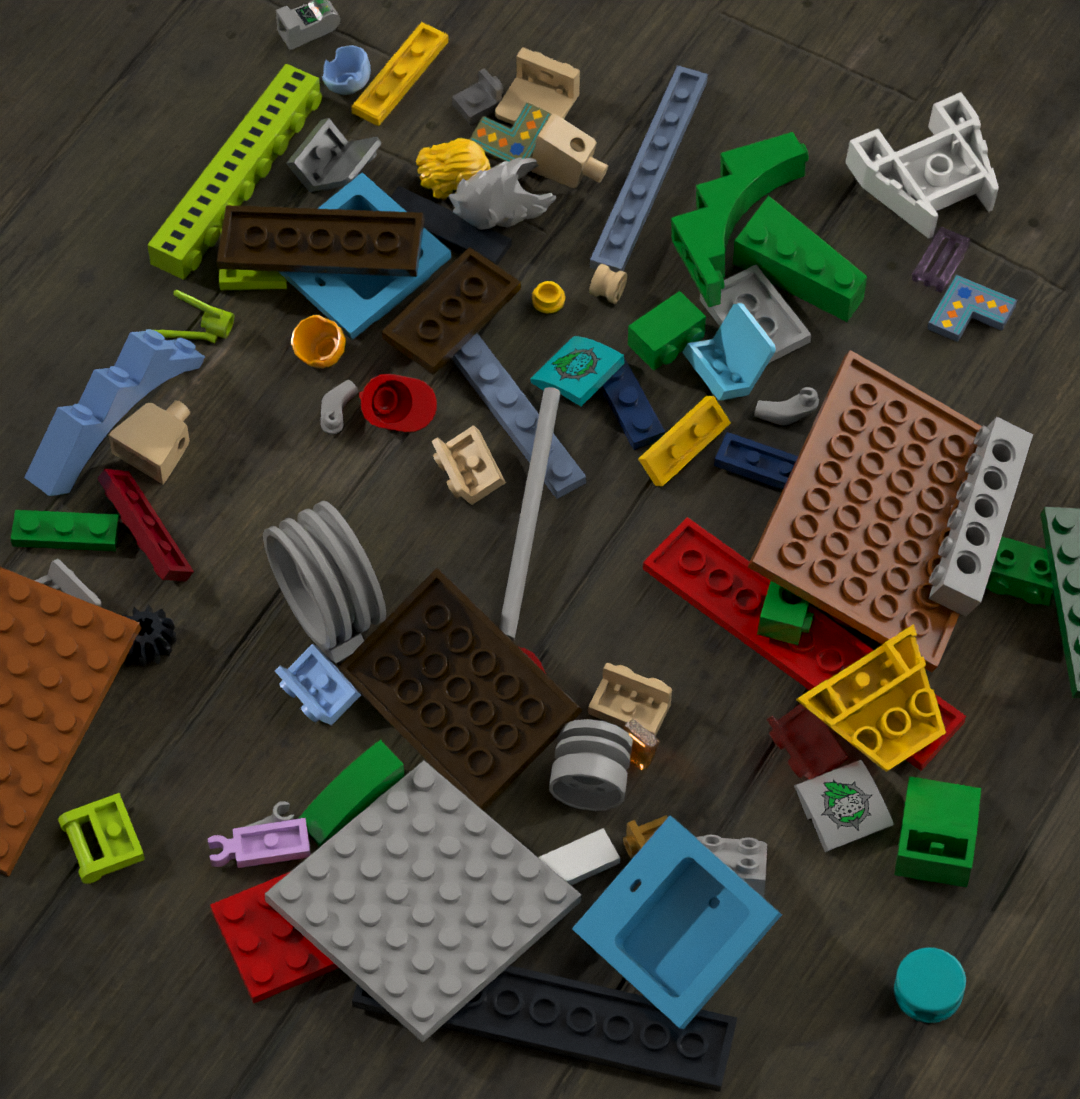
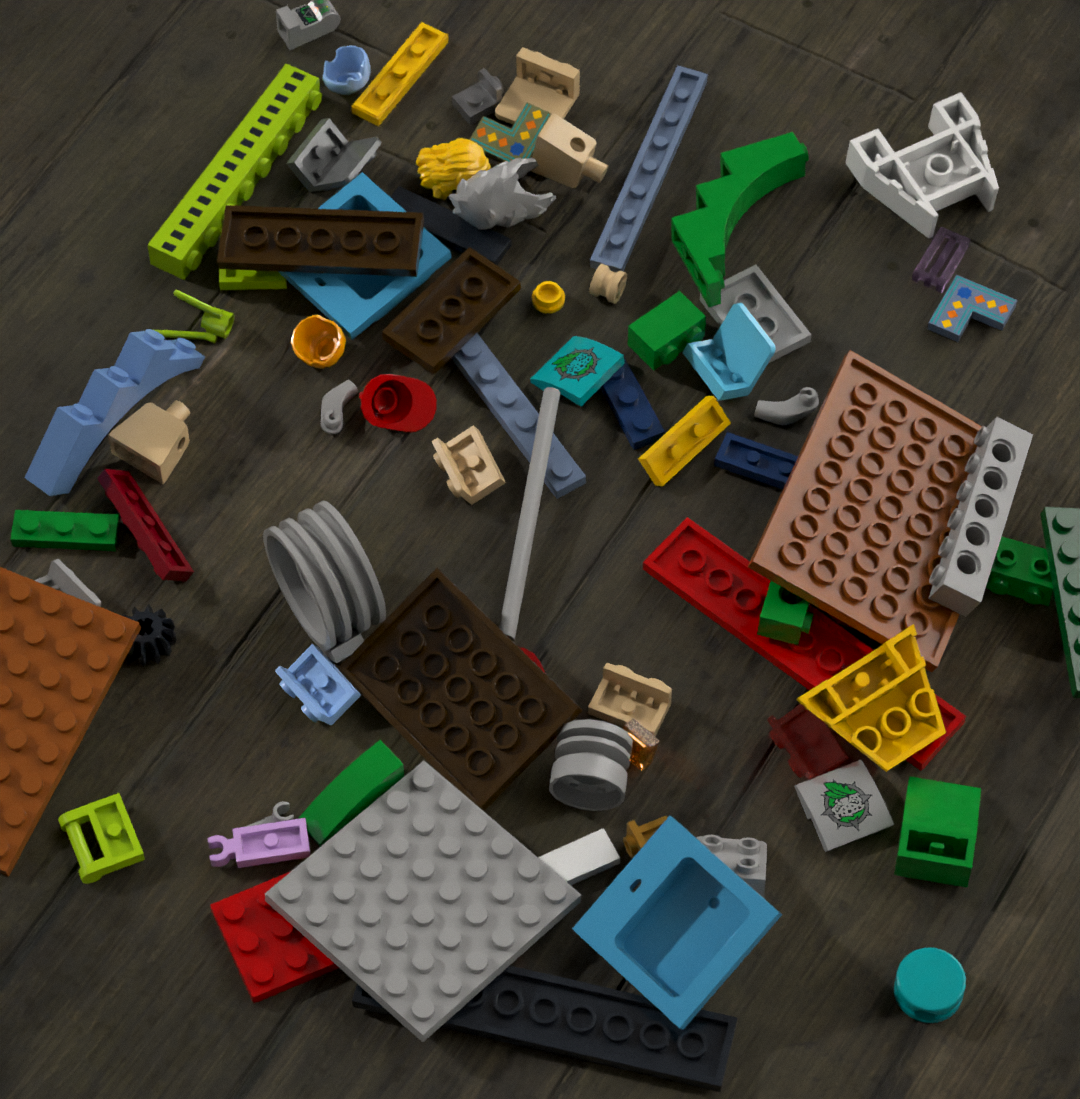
(799, 261): green wedge -> none

